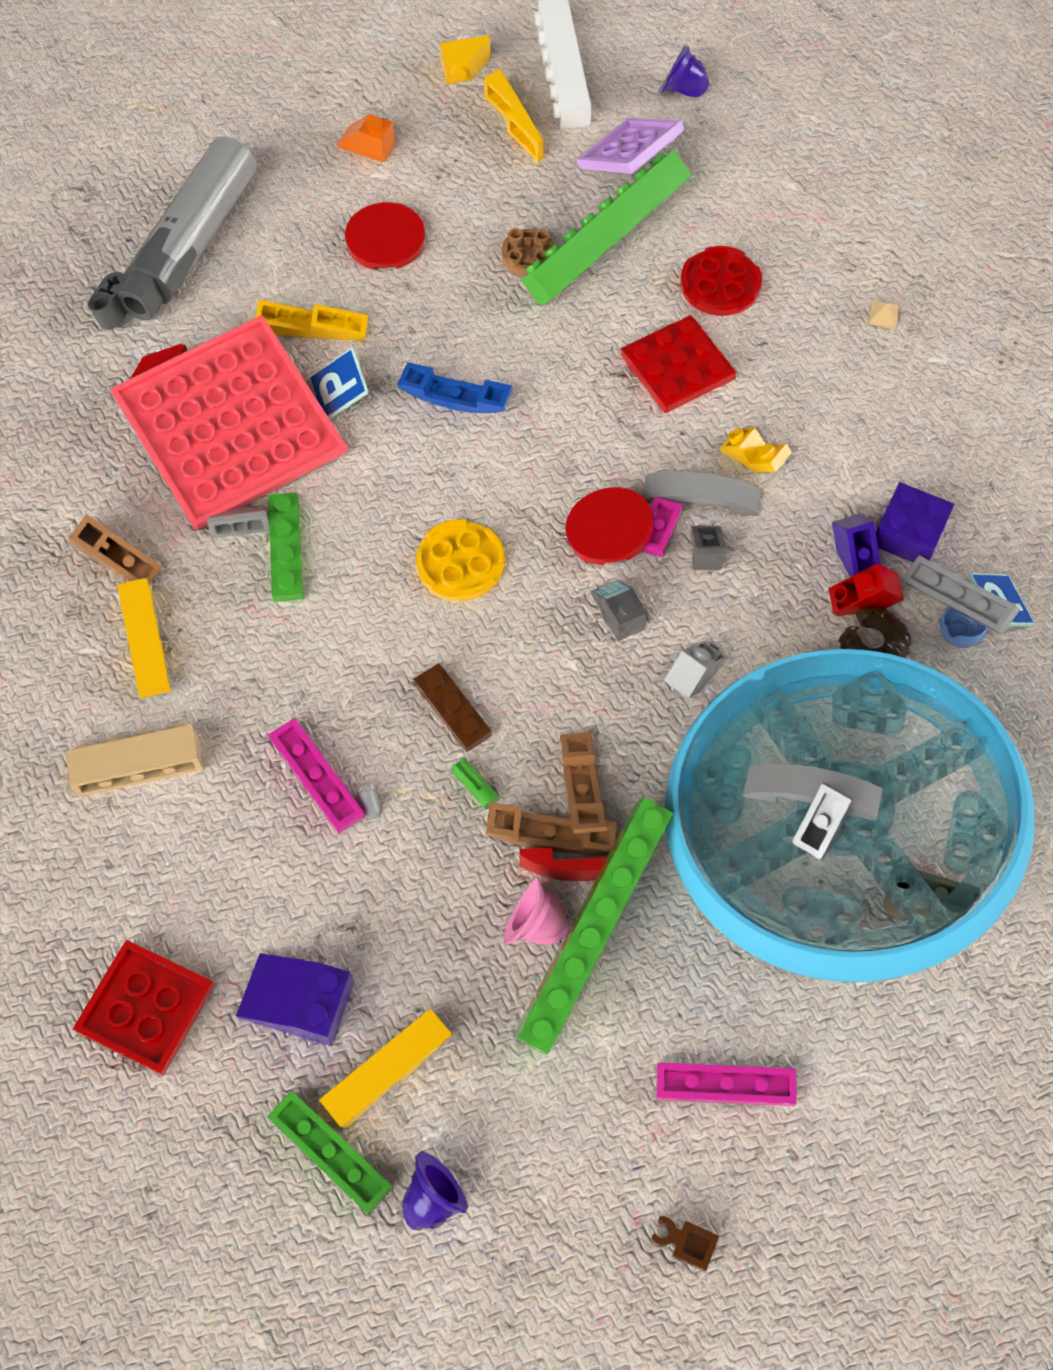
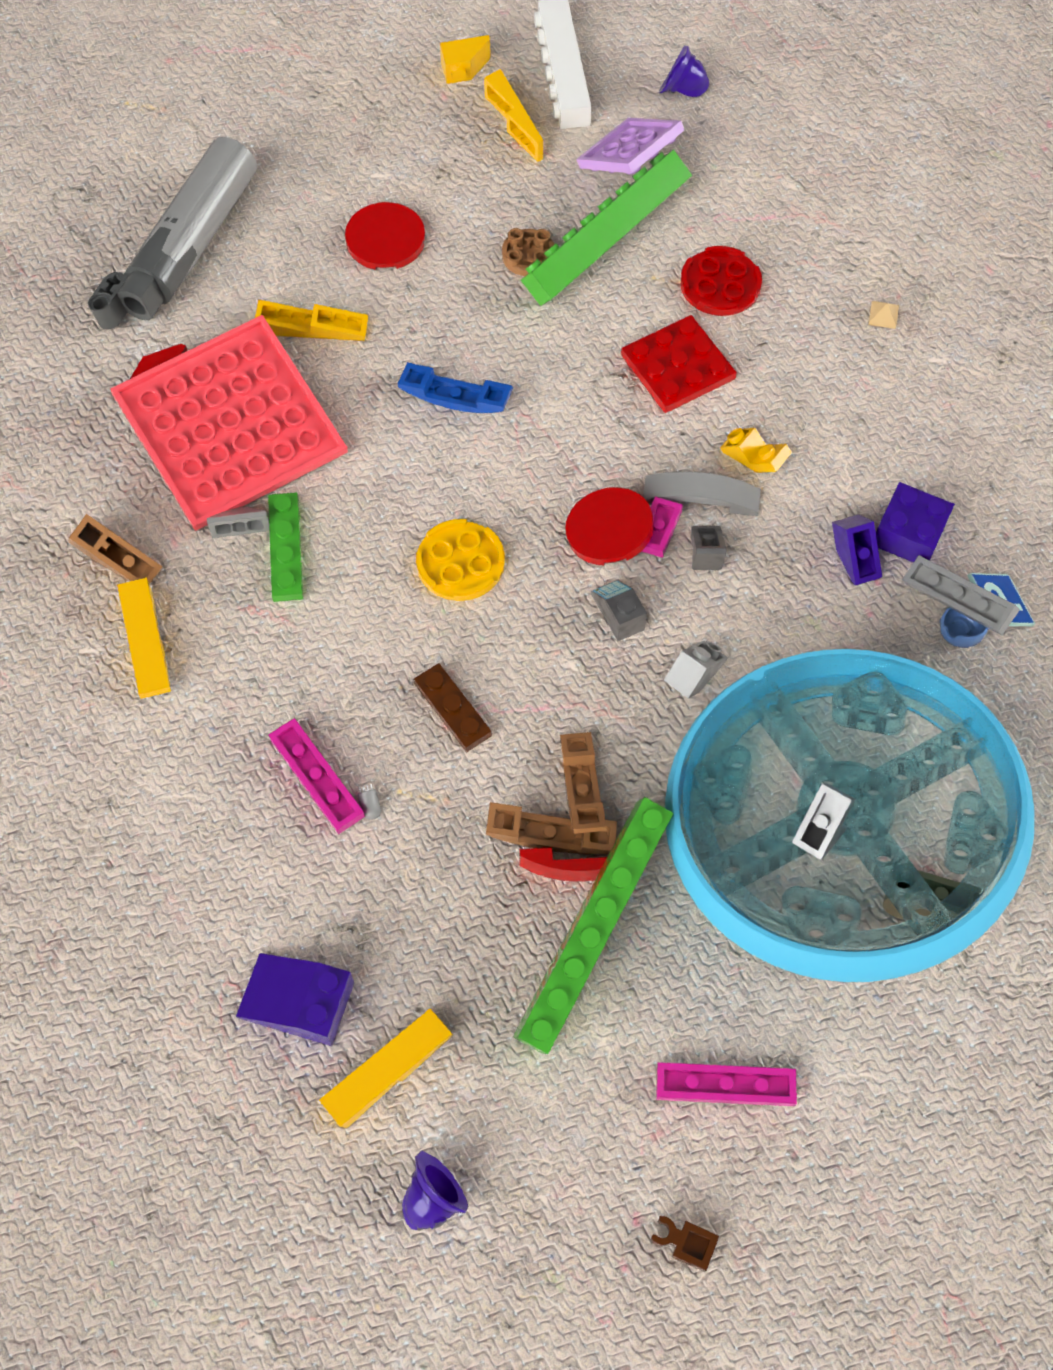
(133, 760): tan brick -> none
(144, 1007): red plate -> none
(330, 1152): bright green plate -> none
(339, 384): blue piece -> none
(369, 137): orange slope -> none
(474, 783): bright green piece -> none
(537, 918): bright pink piece -> none
(802, 783): light grey slope -> none
(871, 587): red slope -> none
(893, 630): dark brown piece -> none

